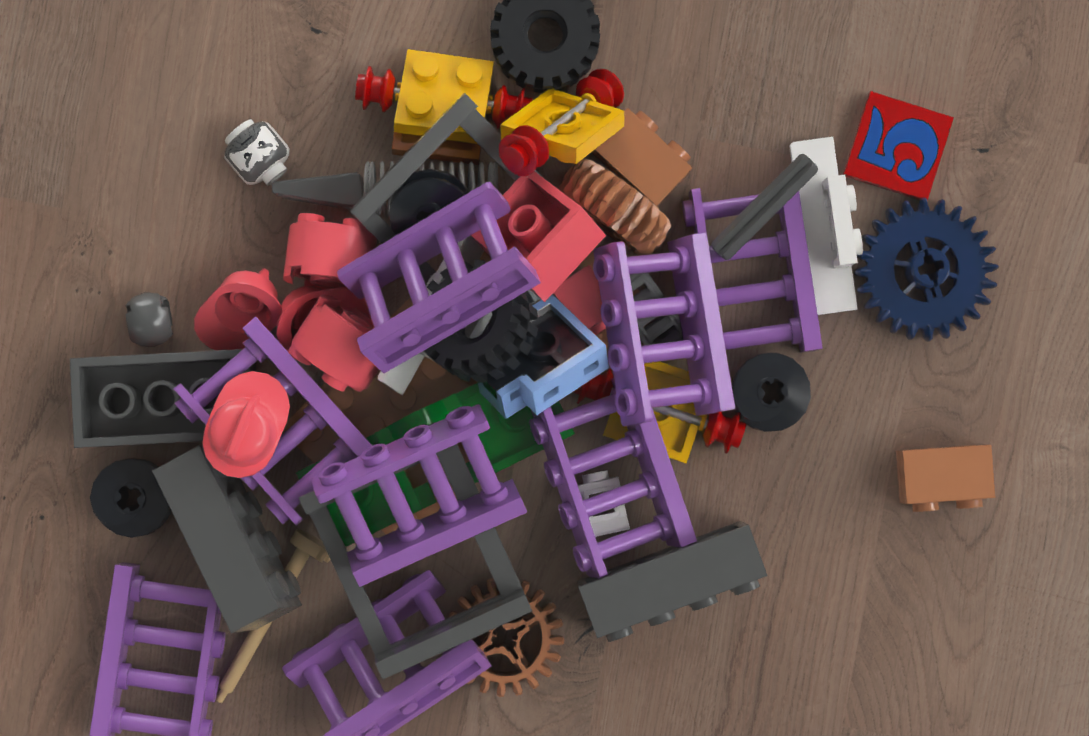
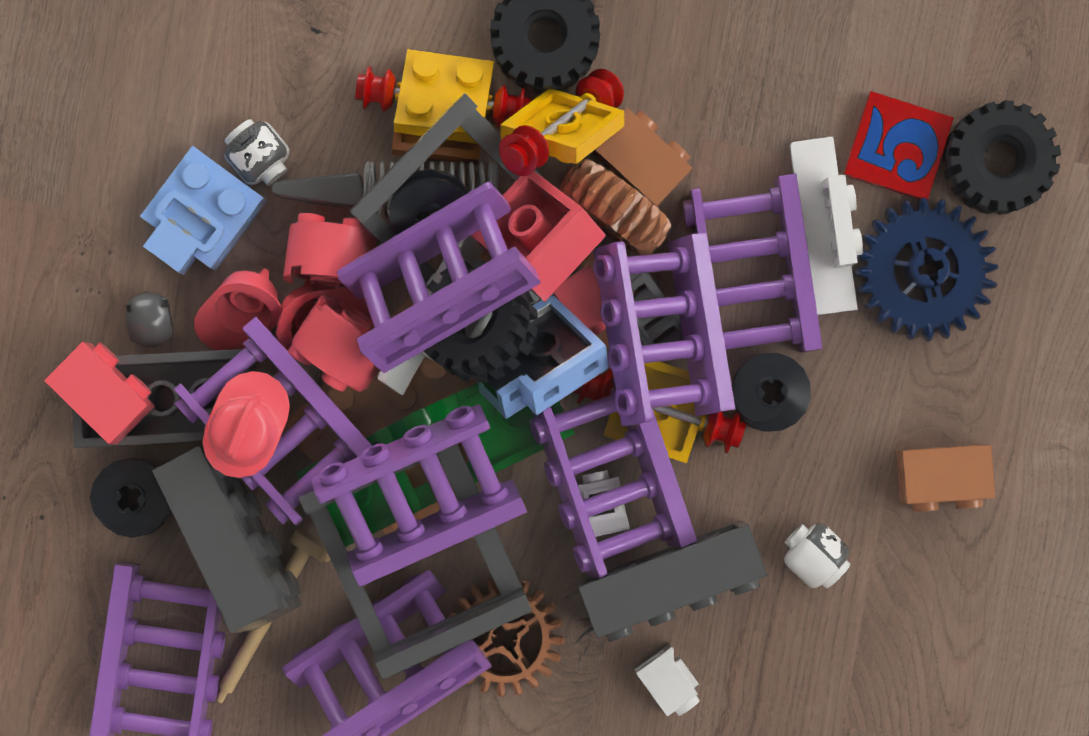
(100, 391): none -> coral brick
(199, 213): none -> light blue piece
(669, 681): none -> white window
(764, 207): dark grey axle -> none
(817, 555): none -> white head
(1028, 138): none -> black tyre

